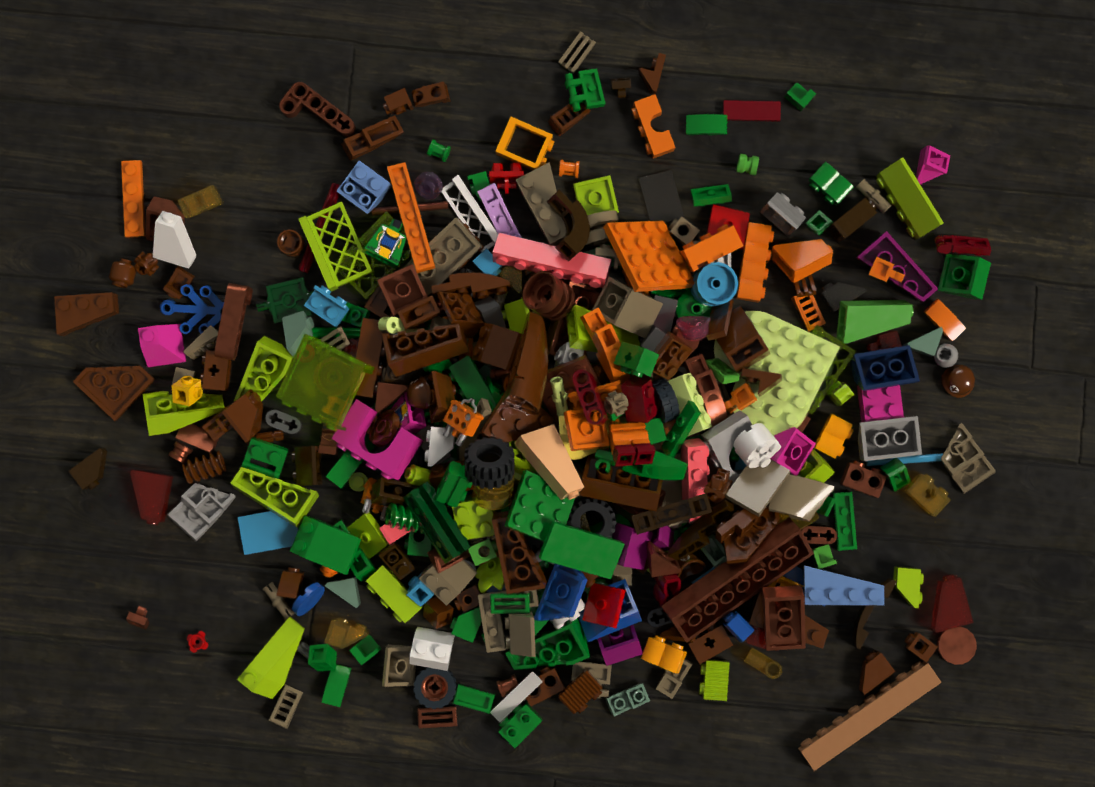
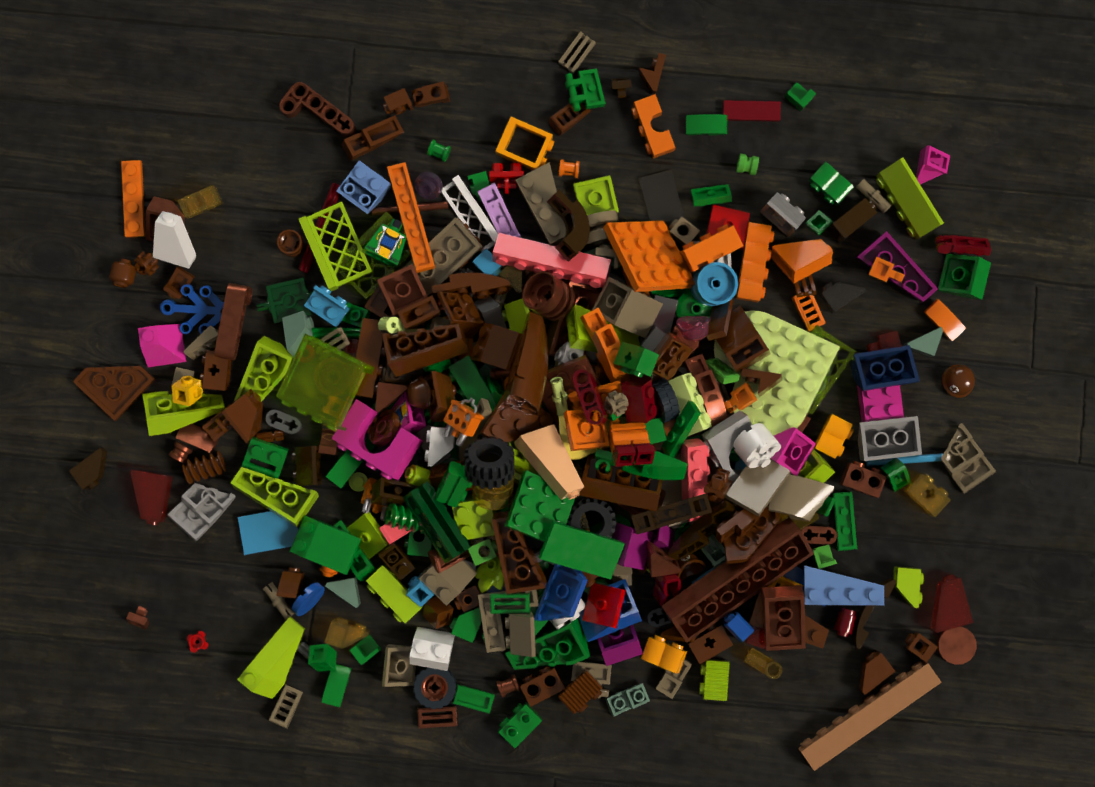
(81, 310): reddish brown wedge -> none
(516, 696): white sticker -> none
(840, 393): lime leg -> none
(845, 622): none -> dark red brick
(871, 317): bright green slope -> none
(946, 355): light grey piece -> none

